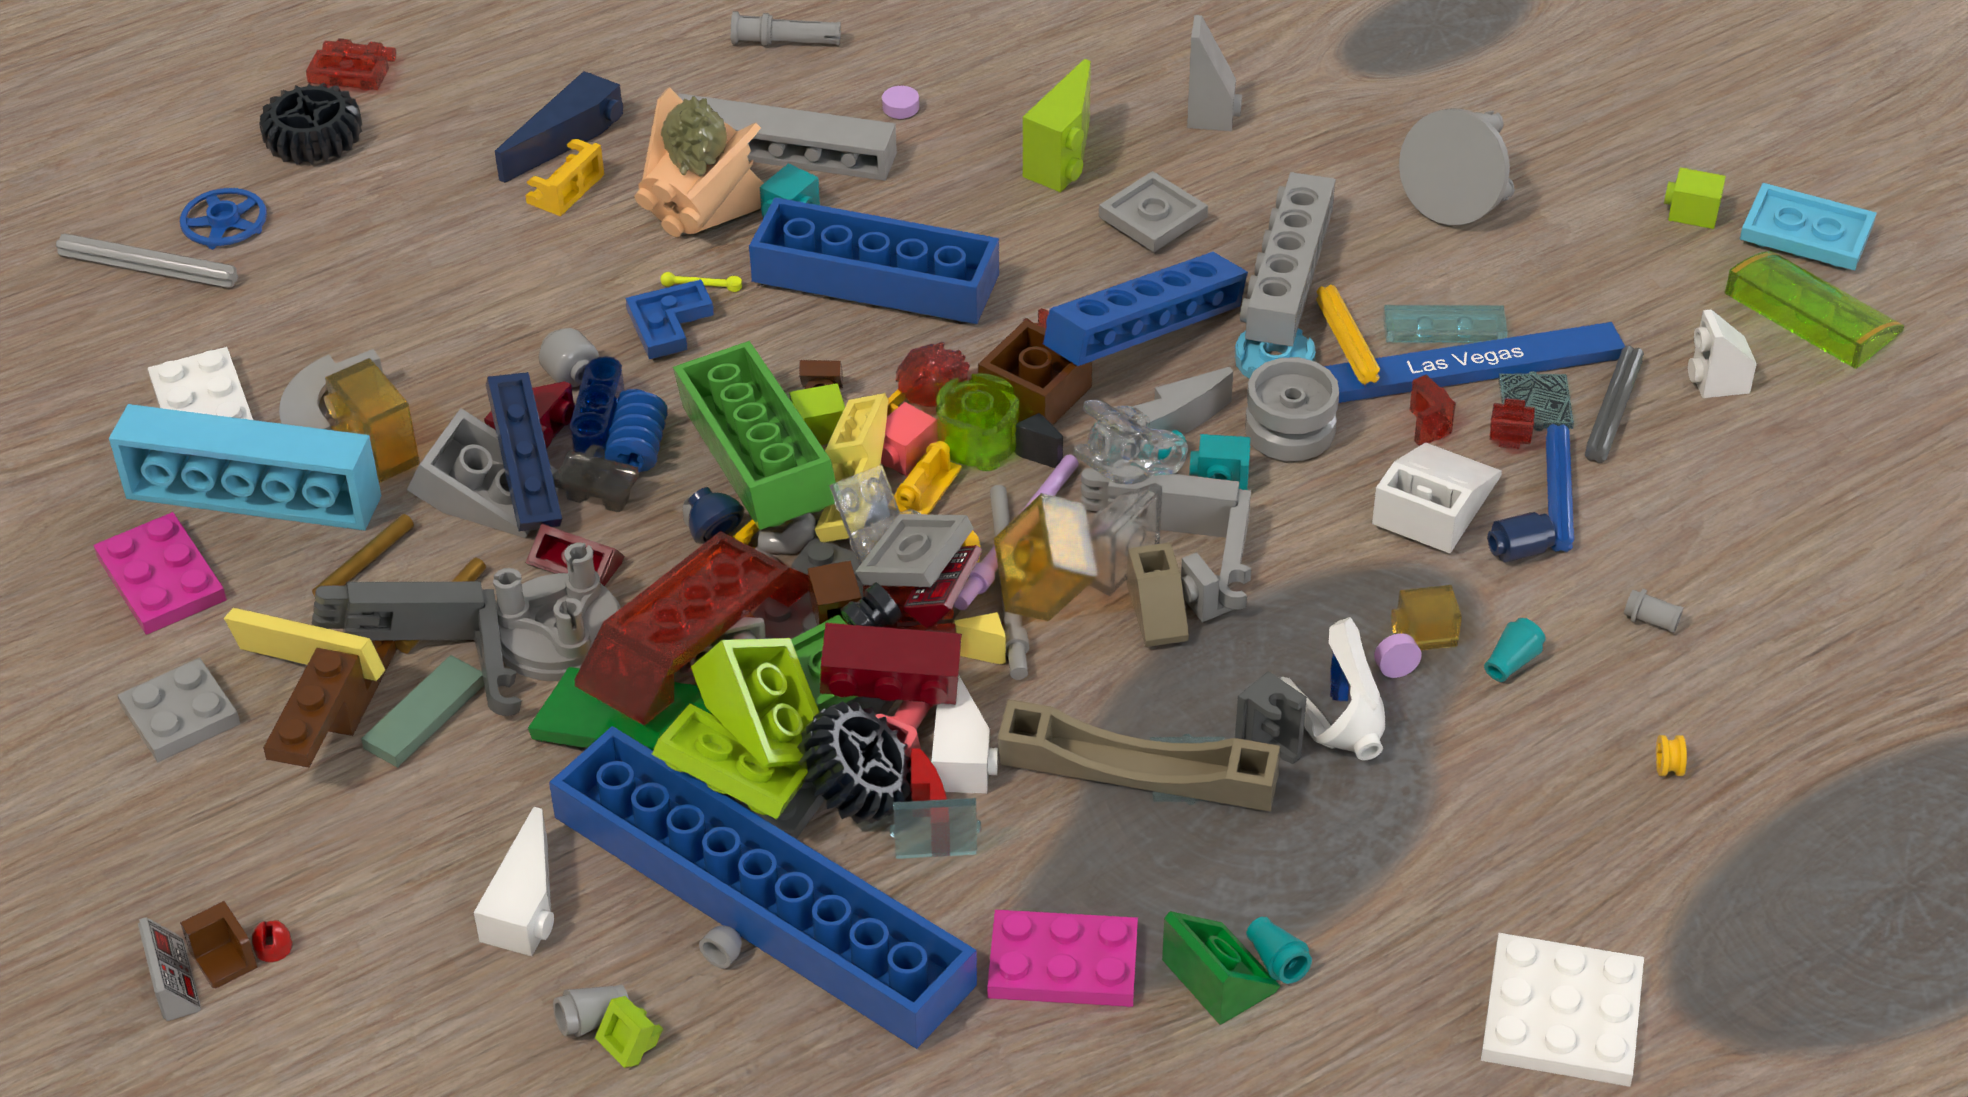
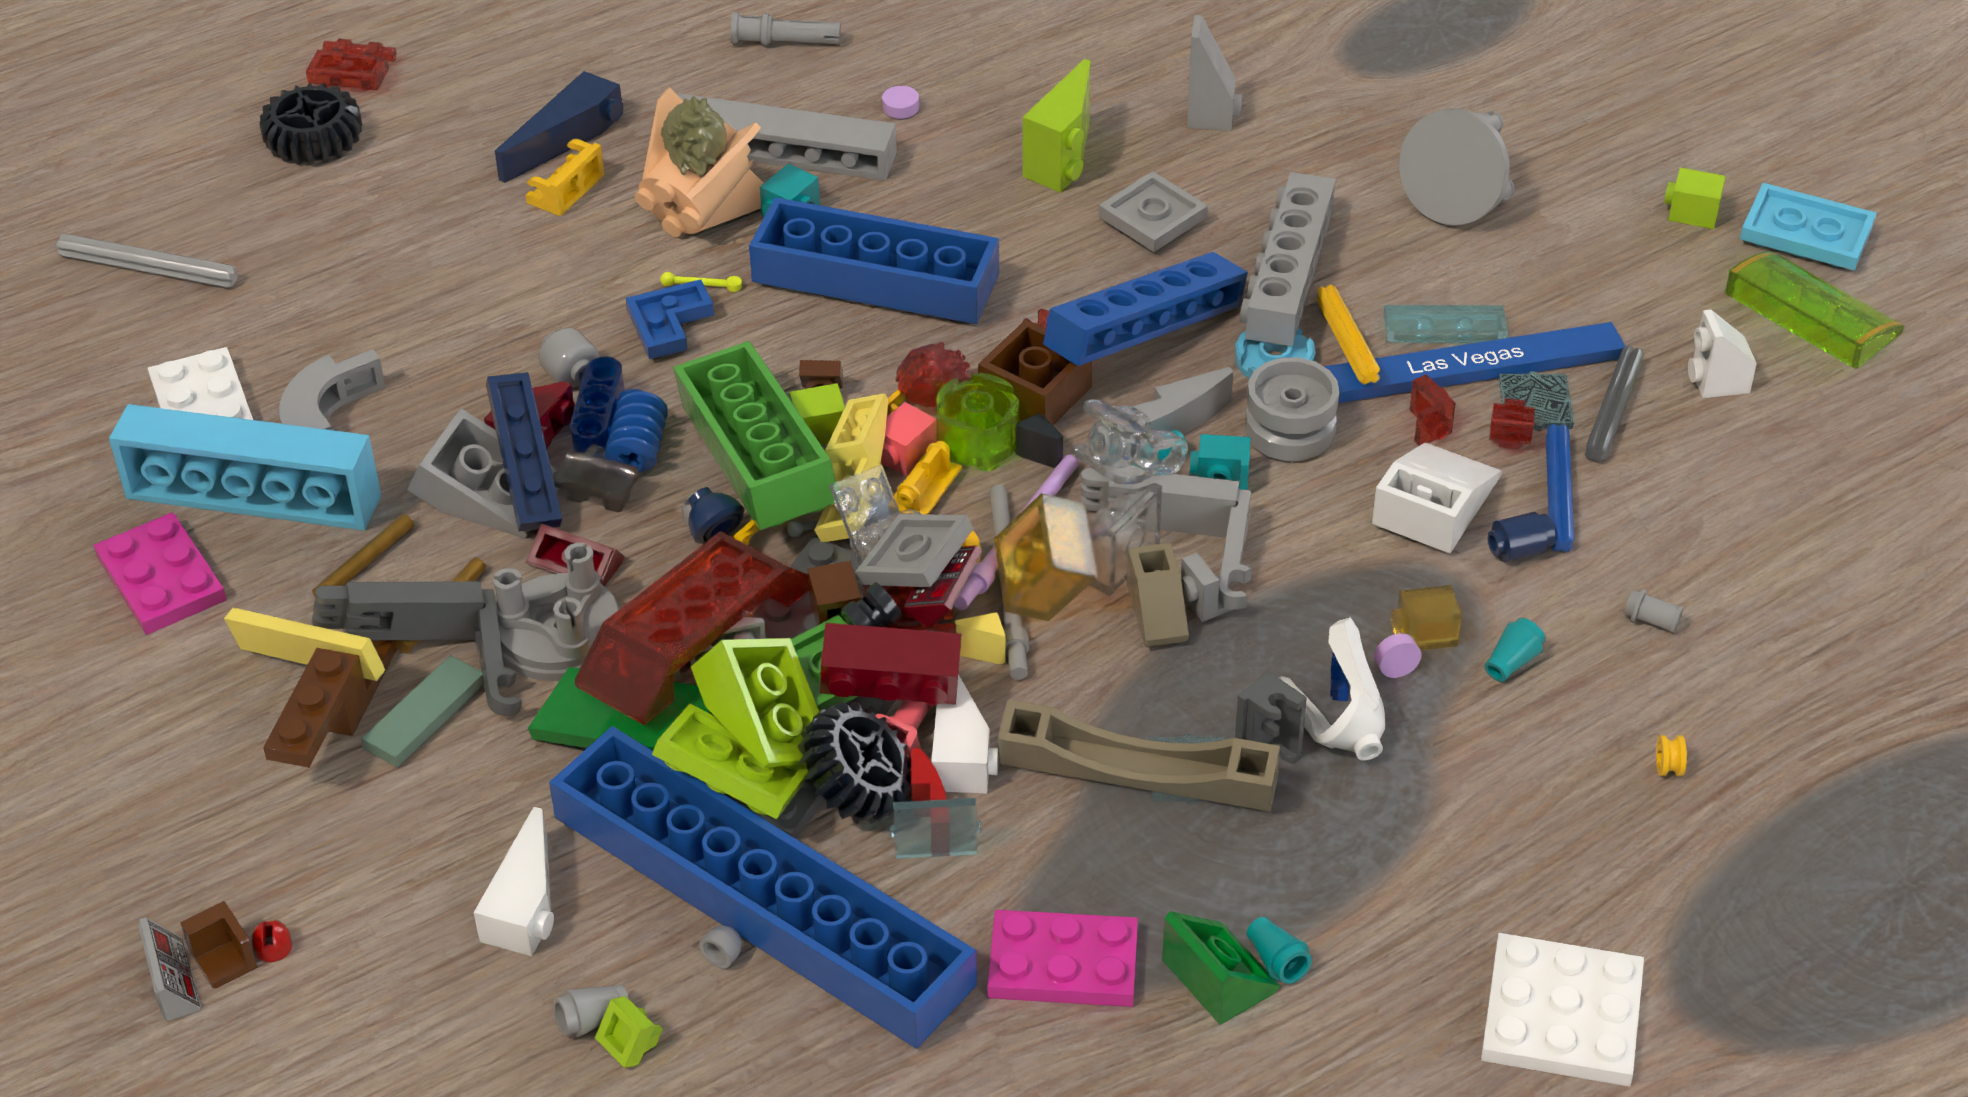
(178, 709): light grey plate -> none
(223, 216): blue wheel -> none
(369, 404): clear yellow brick -> none
(792, 539): light grey arm -> none

